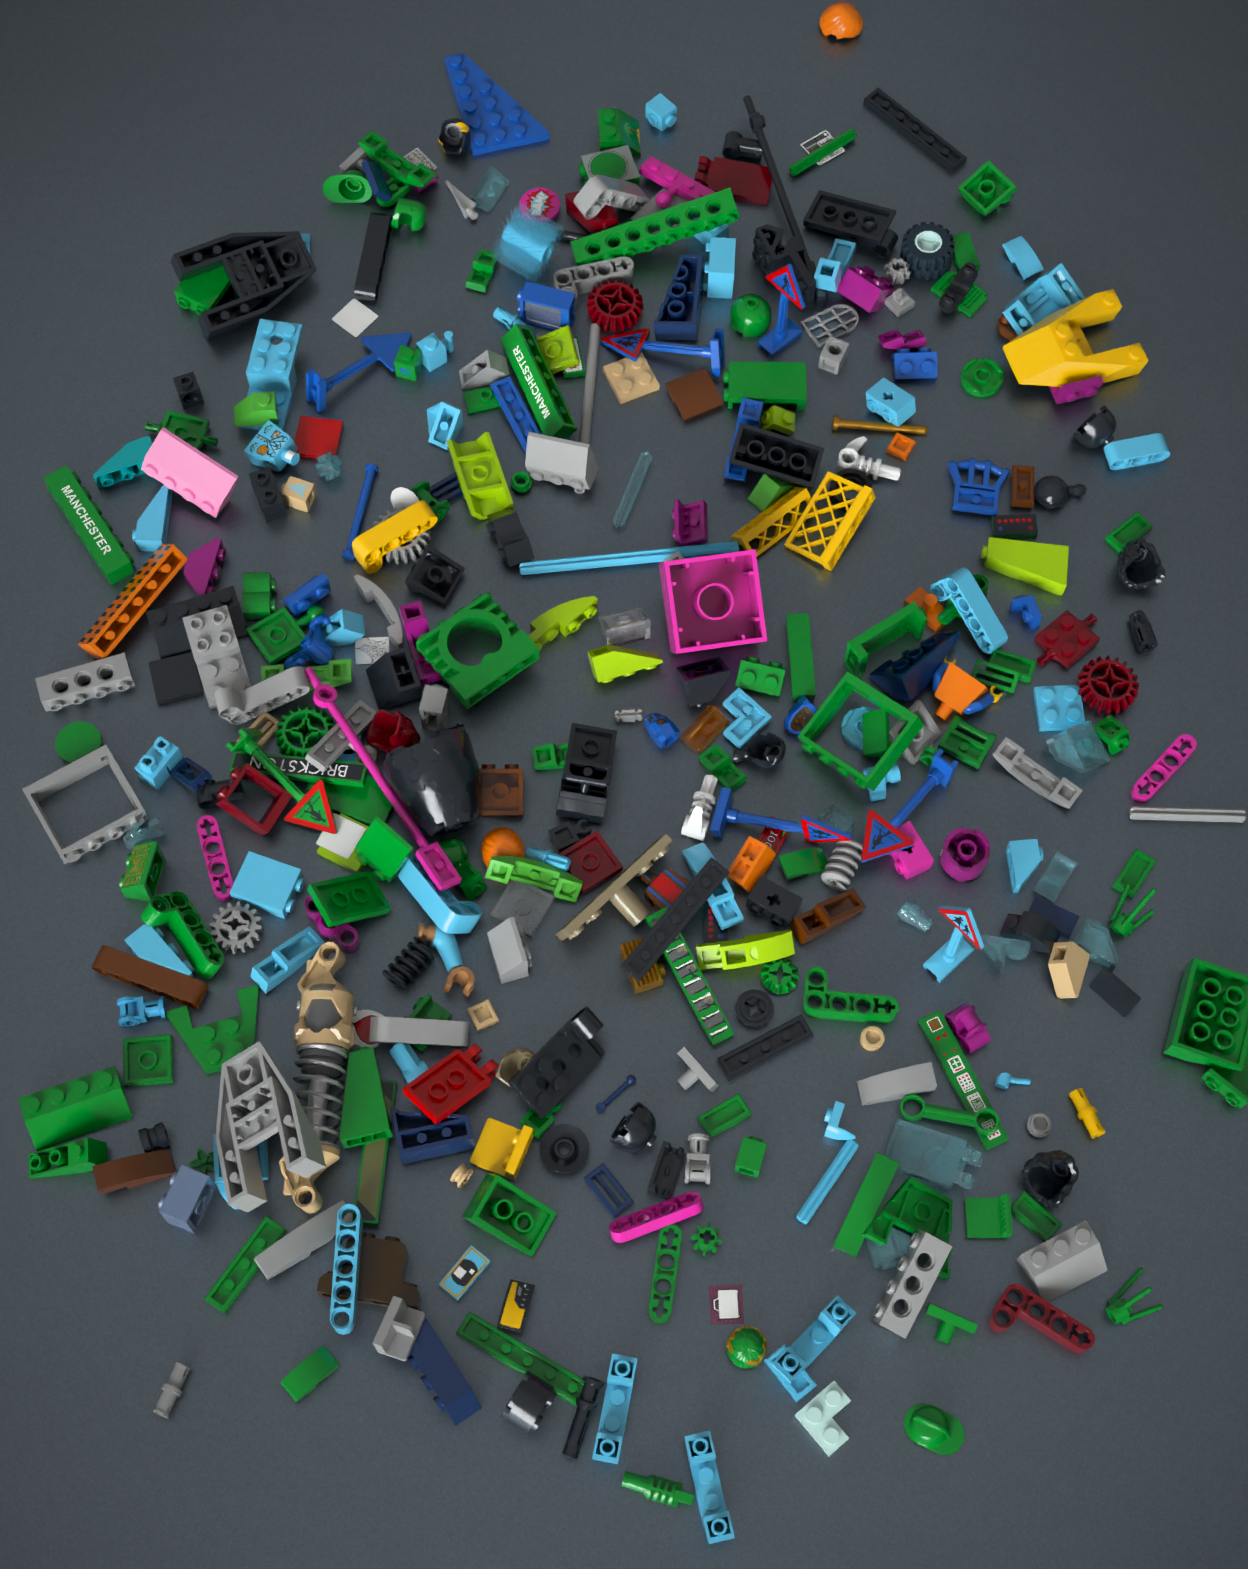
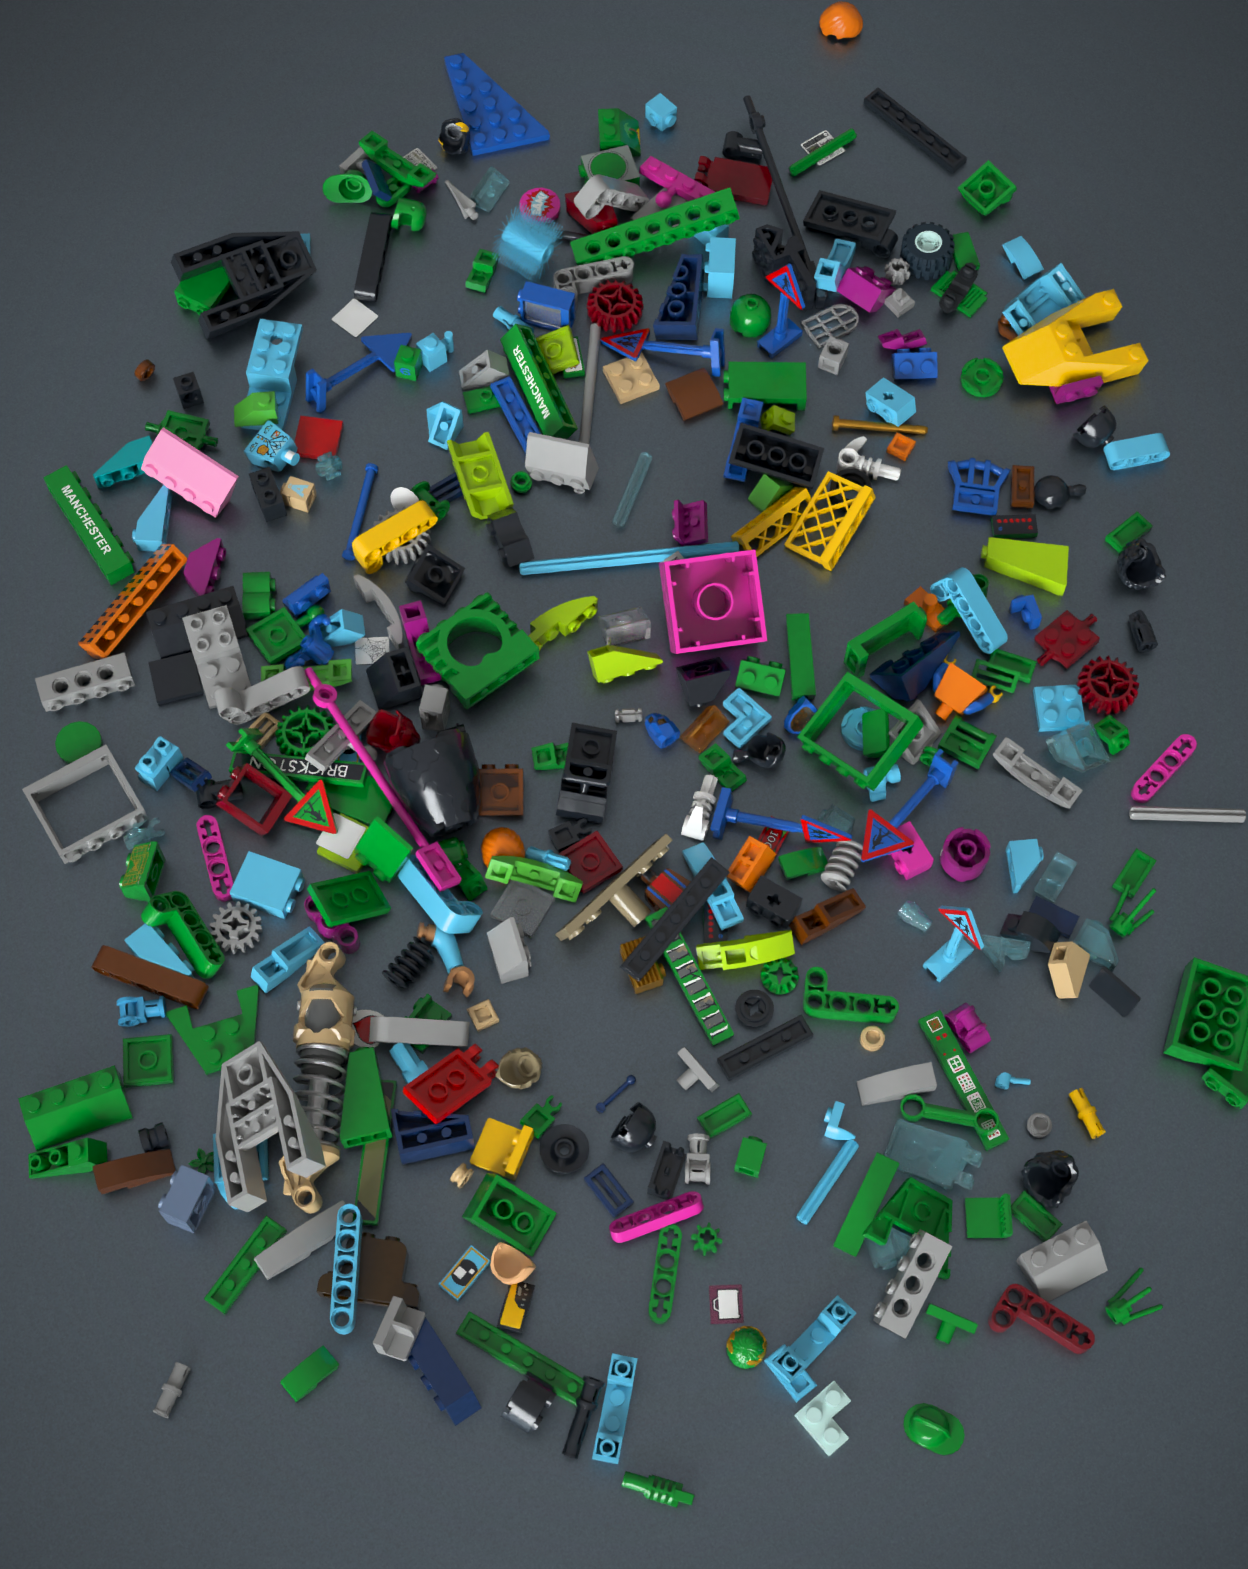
(144, 370): none -> reddish brown tile
(510, 1264): none -> light nougat helmet
(575, 1031): black hinge -> none
(708, 1487): medium azure slope -> none

